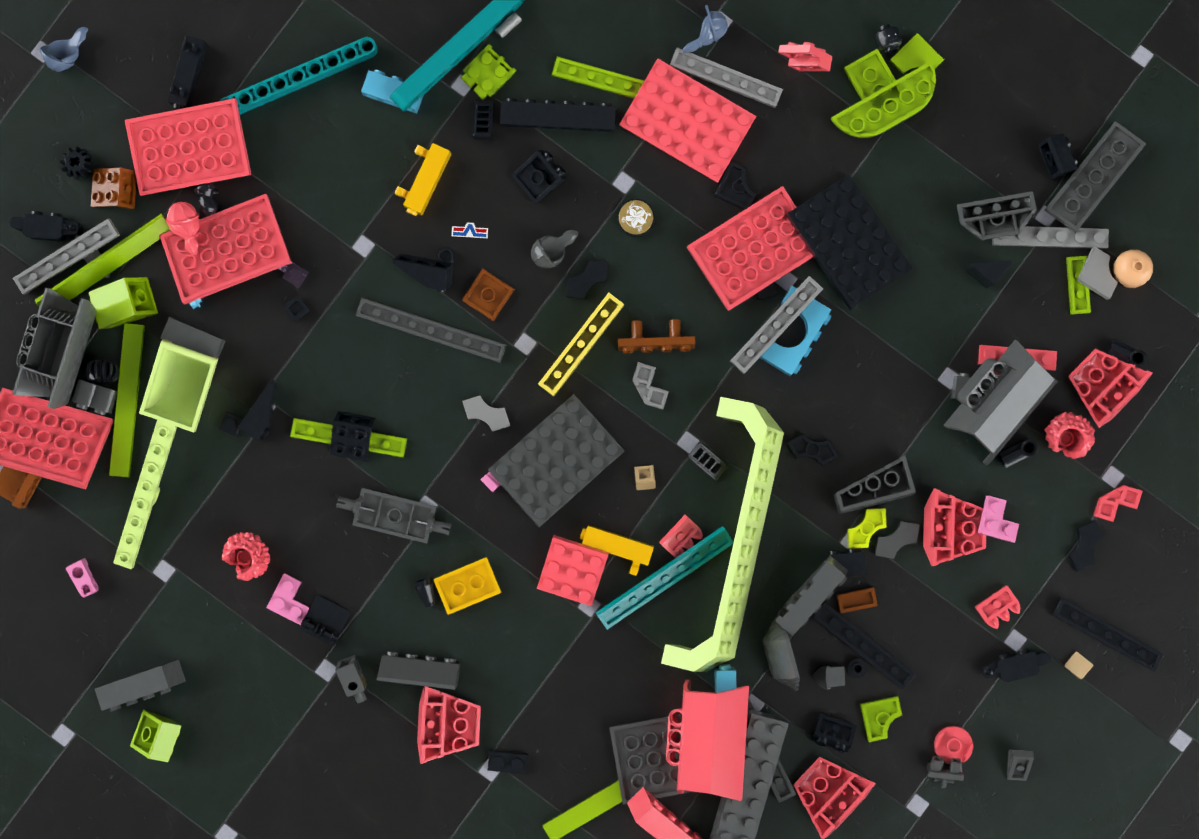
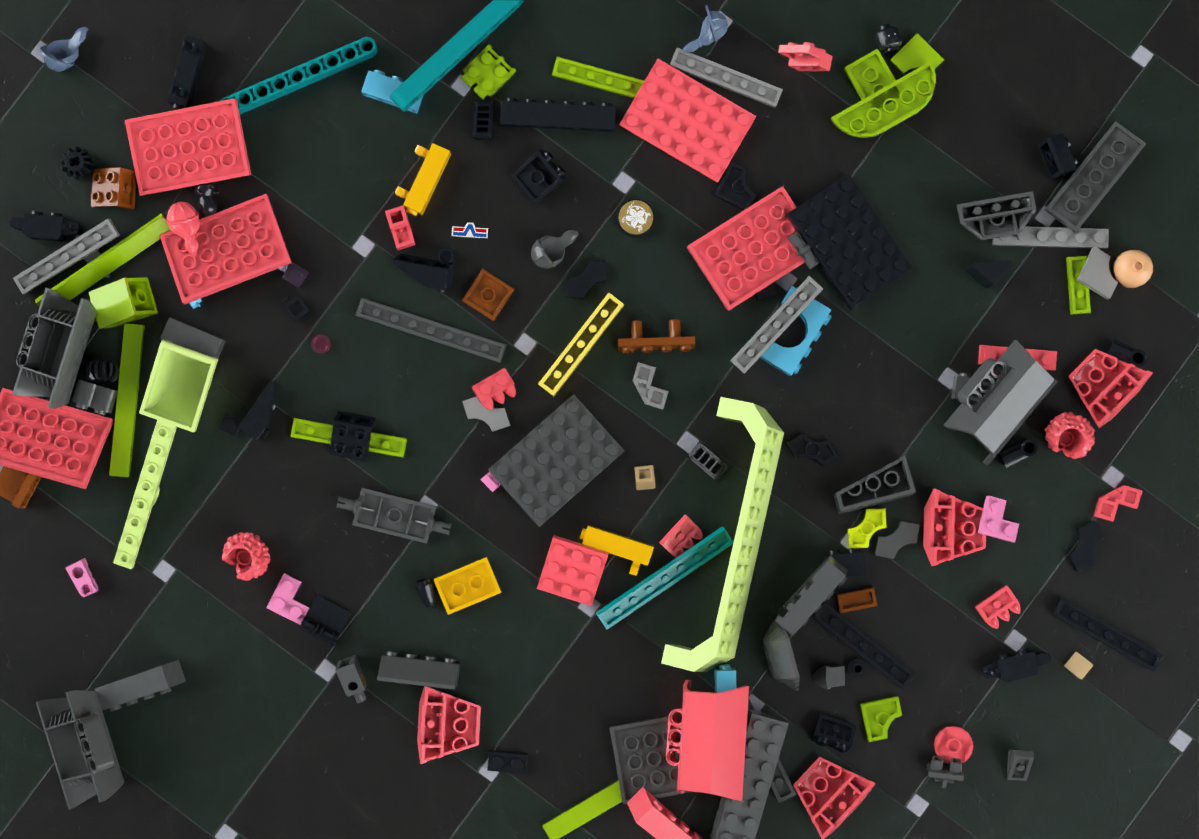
(80, 746): none -> dark grey panel
(155, 736): lime slope -> none
(321, 343): none -> clear pink plate
(400, 227): none -> coral brick
(493, 388): none -> coral plate
(505, 27): light grey axle -> none
(803, 250): none -> dark grey pin

